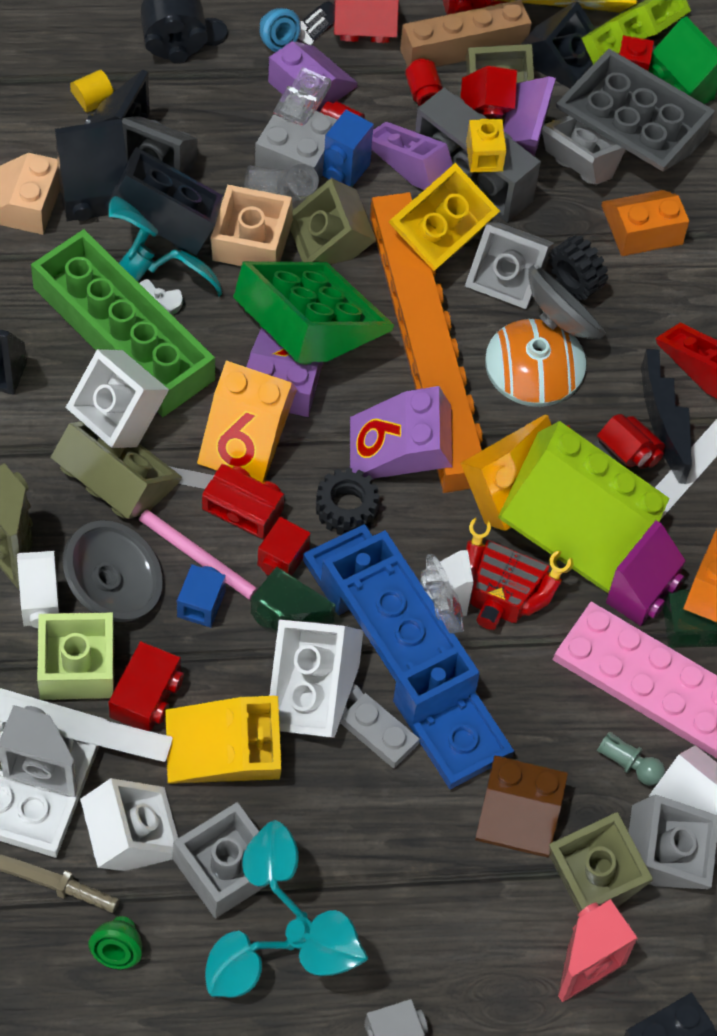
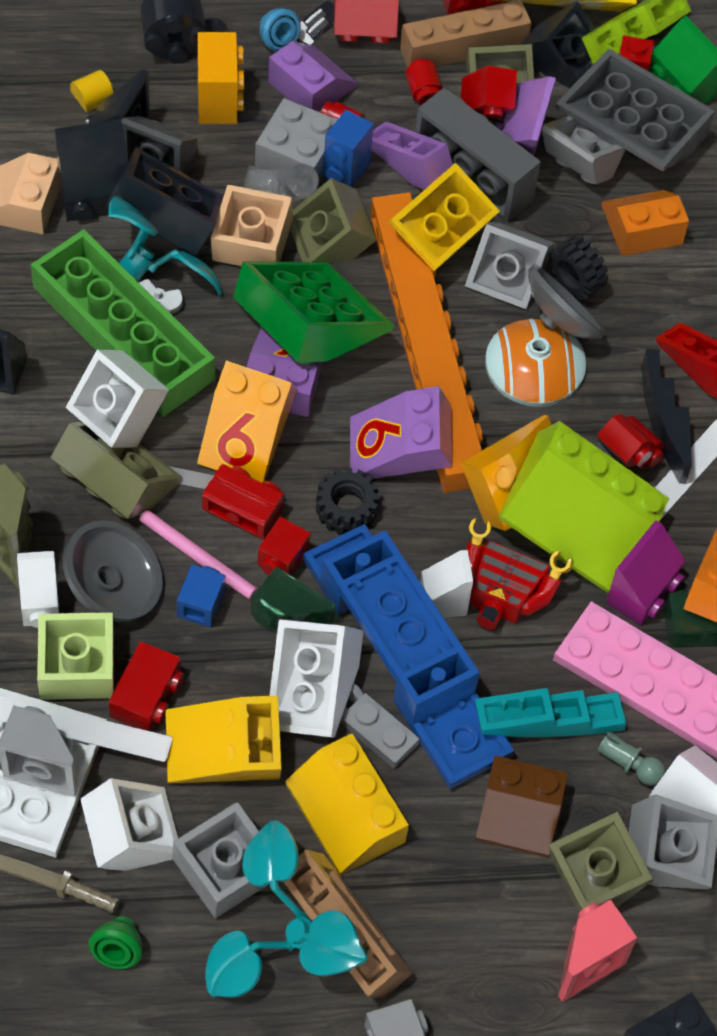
(219, 78): none -> light orange brick
(303, 97): clear slope -> none
(327, 891): none -> medium nougat brick
(347, 805): none -> yellow slope
(443, 593): clear slope -> none
(486, 145): yellow brick -> none
(546, 715): none -> teal slope

